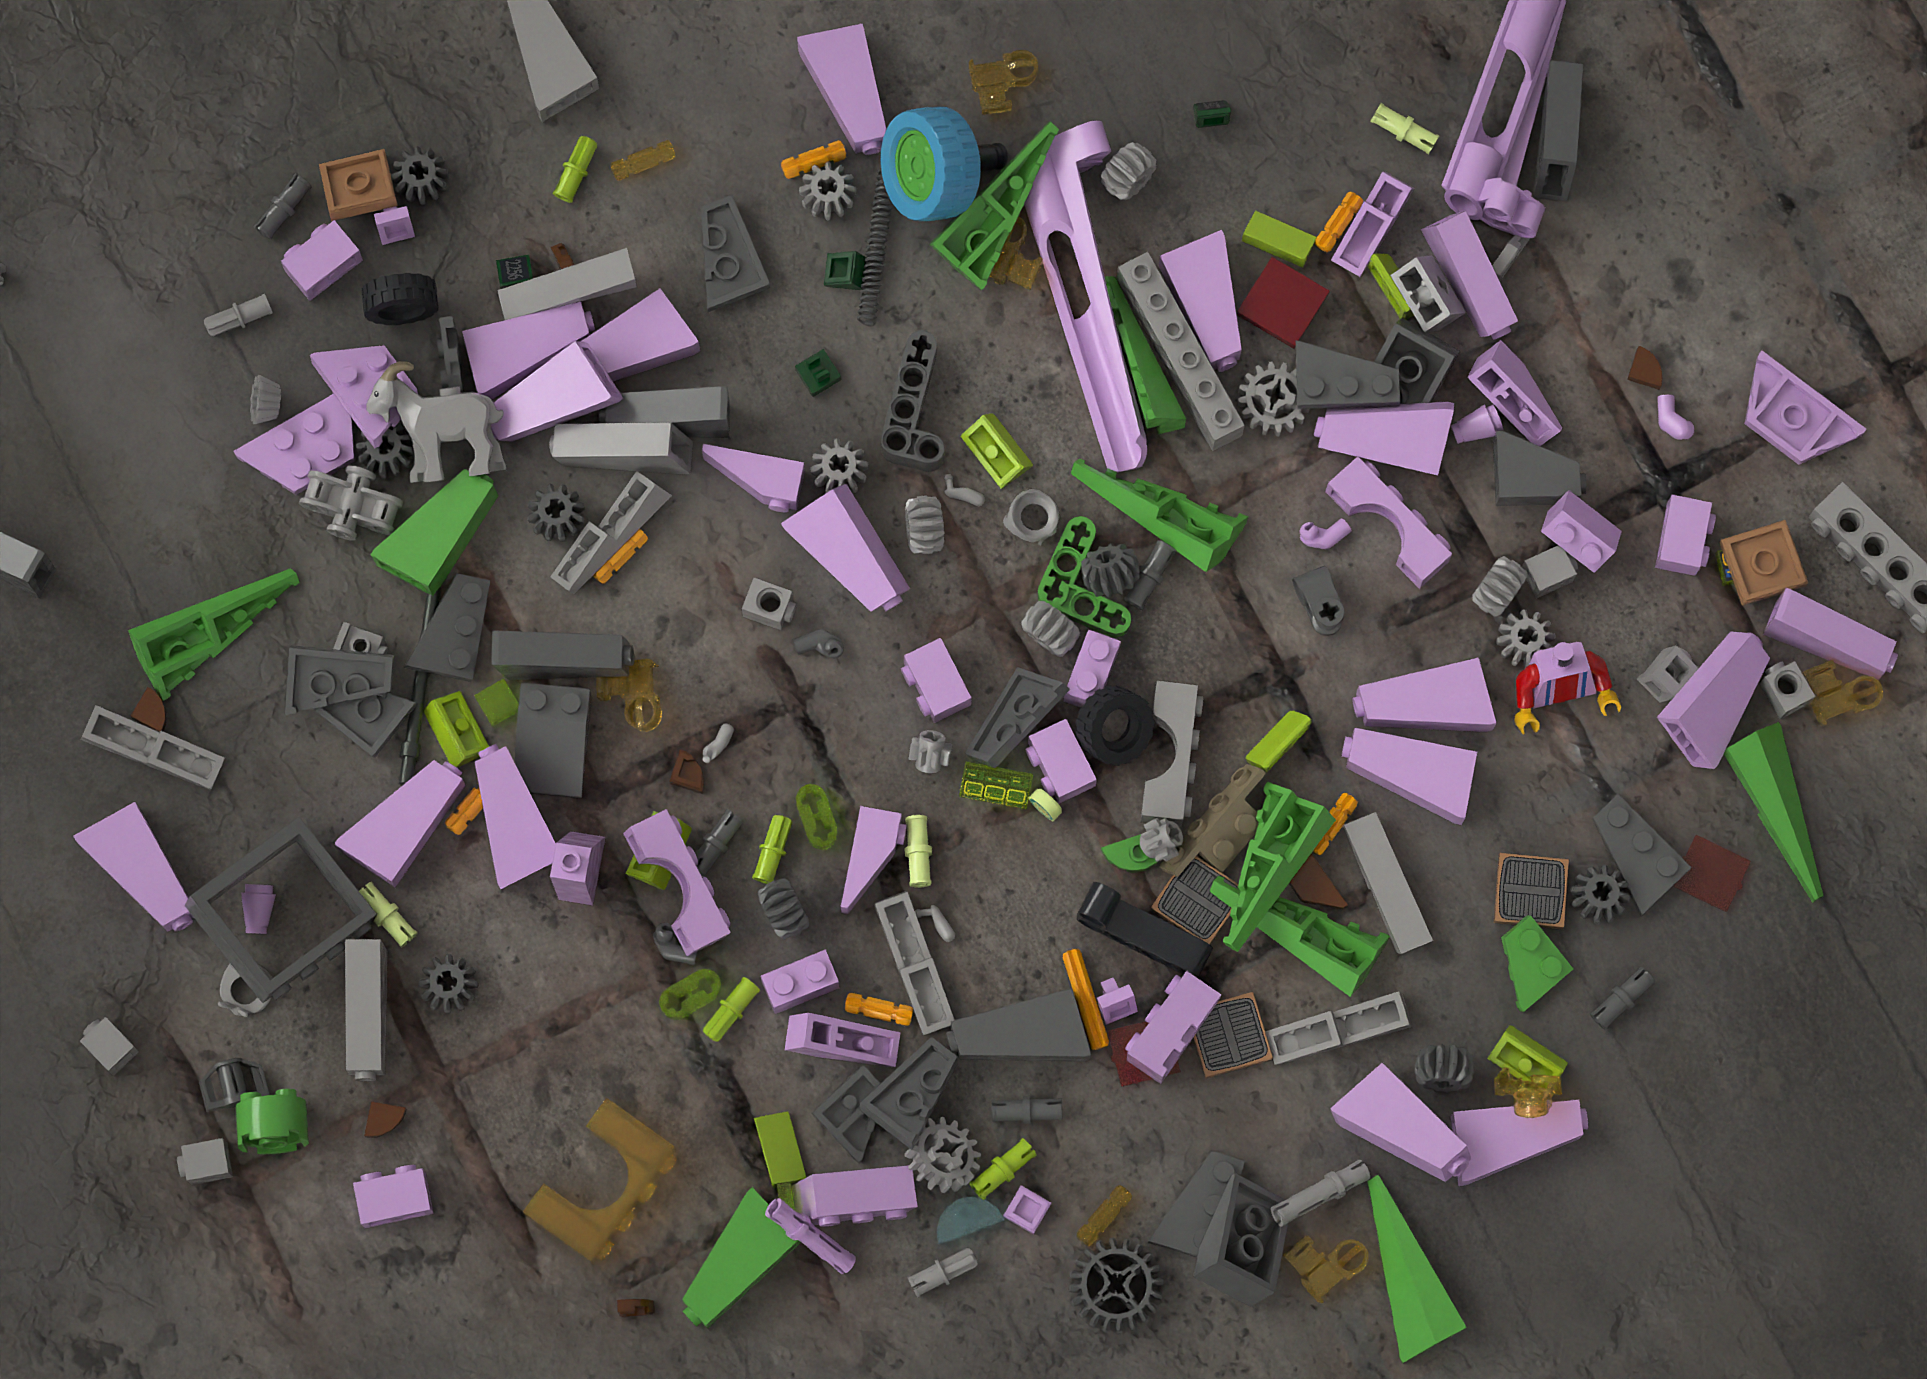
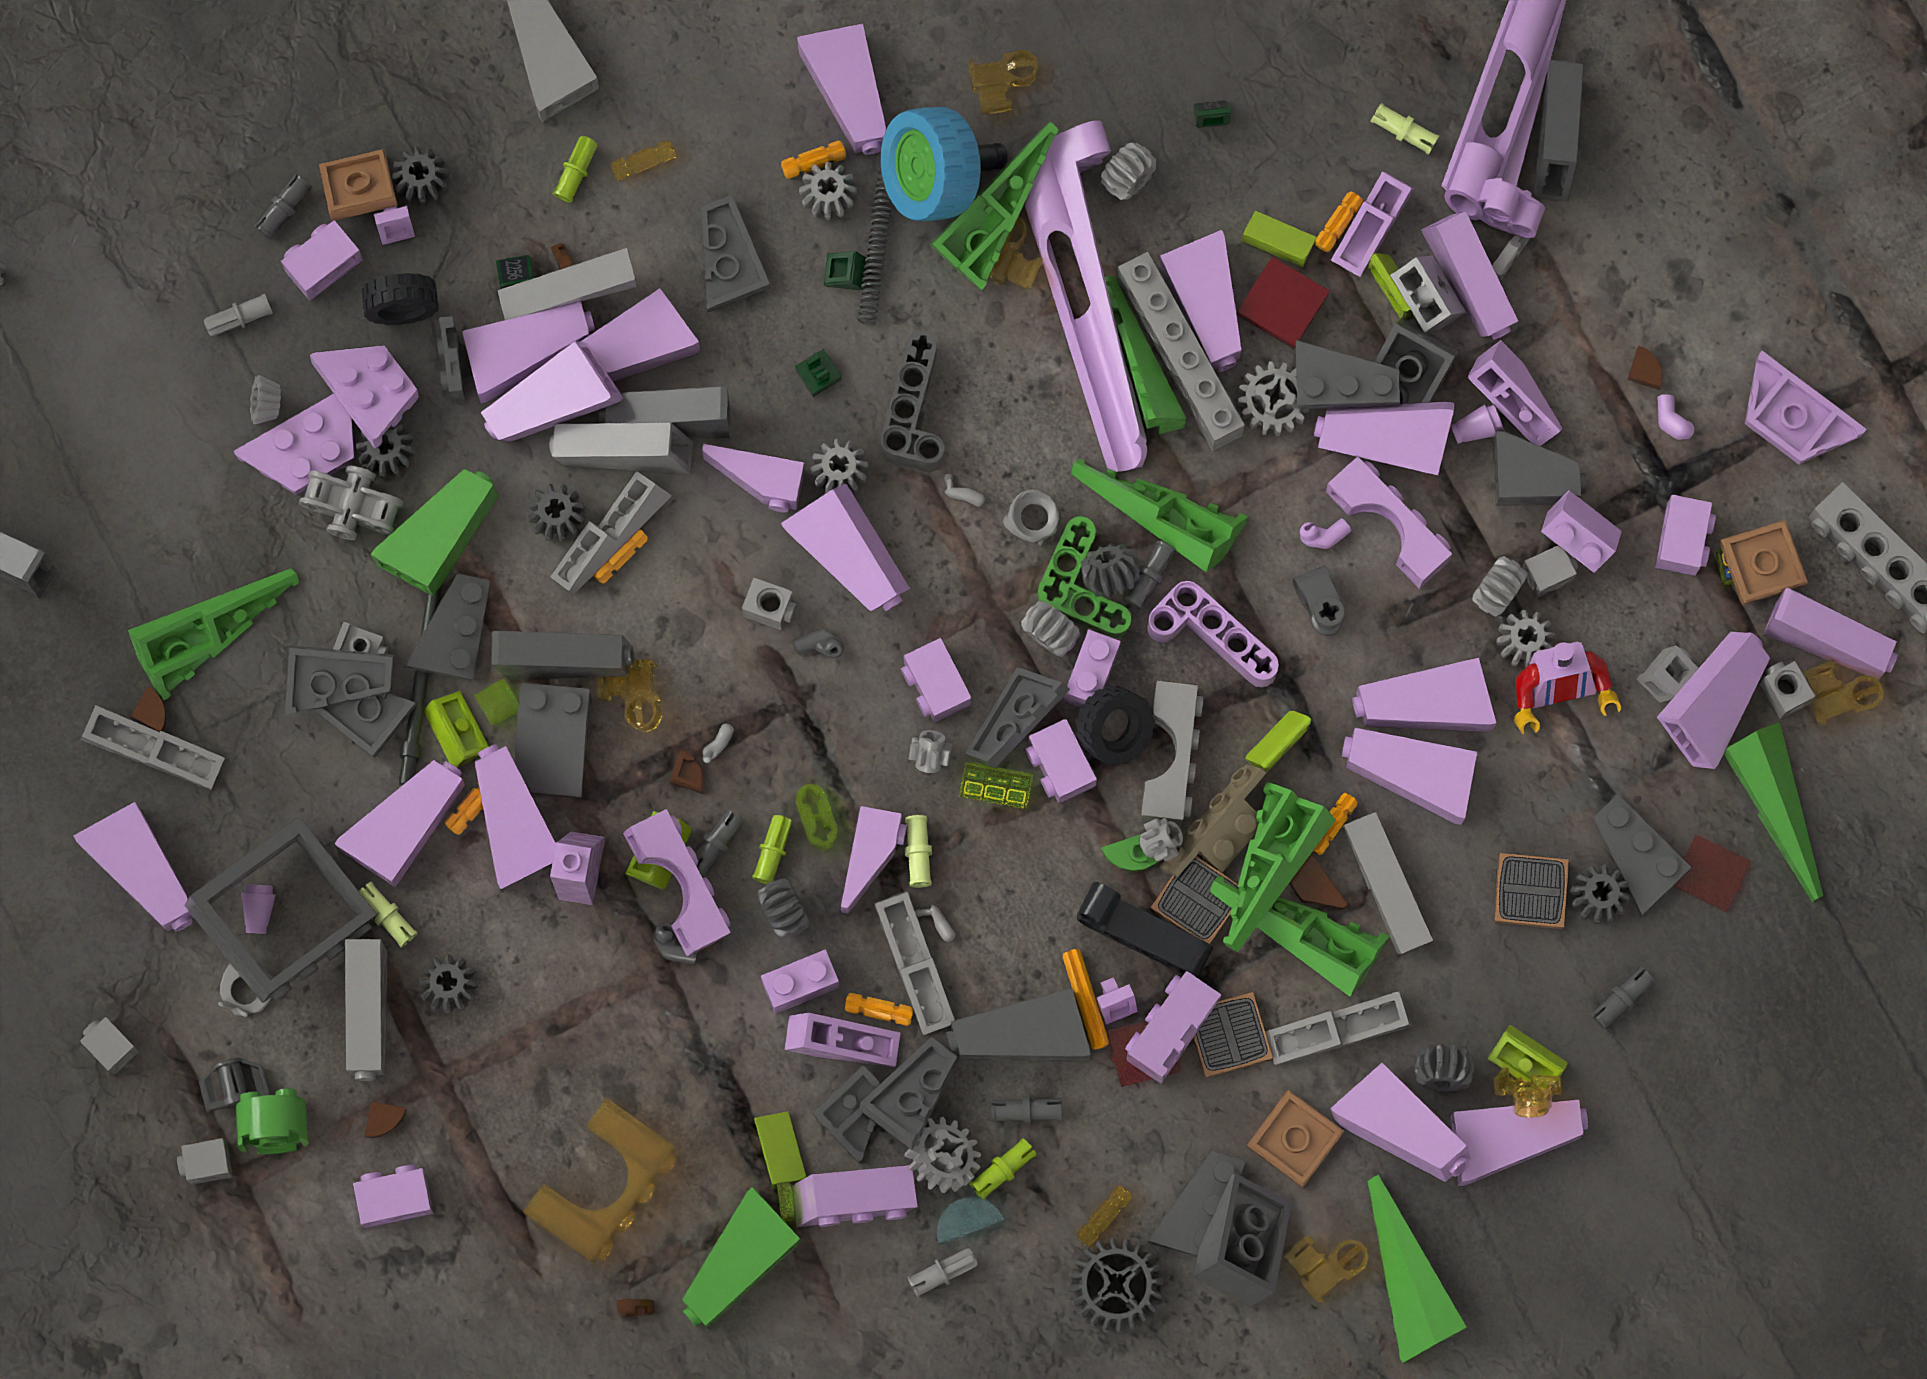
(439, 420): light grey animal -> none
(685, 987): clear neon green beam -> none
(730, 1009): lime axle -> none
(799, 1227): lavender pin -> none
(924, 524): light grey gear -> none
(996, 450): lime slope -> none
(1027, 1209): lavender tile -> none
(1045, 804): yellowish green tile -> none
(1215, 638): none -> lavender beam
(1295, 1138): none -> medium nougat tile
(1332, 1186): light grey pin -> none
(1533, 962): bright green wing -> none

